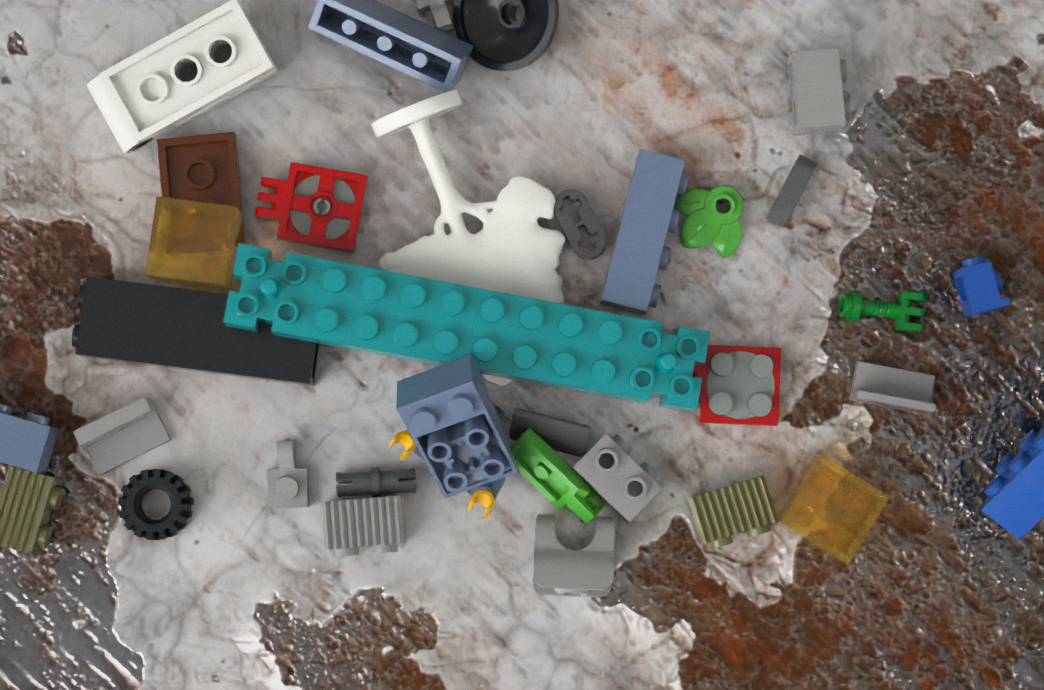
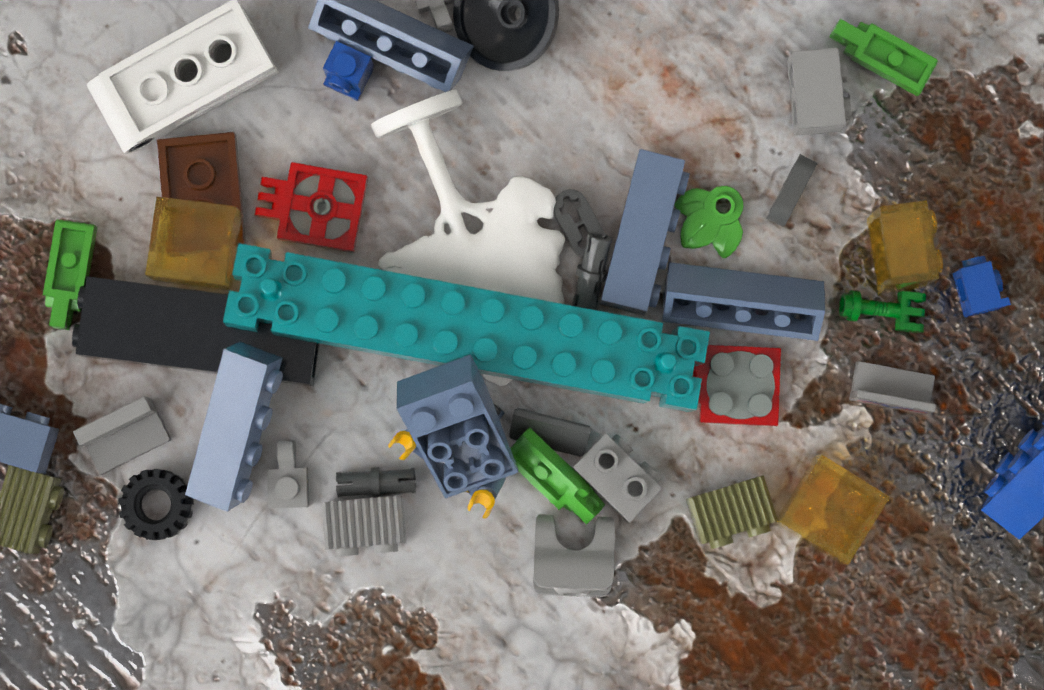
(68, 269): none -> bright green hinge
(234, 426): none -> brick
(347, 70): none -> blue brick
(592, 270): none -> dark grey pin
(743, 301): none -> sand blue brick
(885, 55): none -> bright green hinge
(904, 247): none -> clear yellow piece

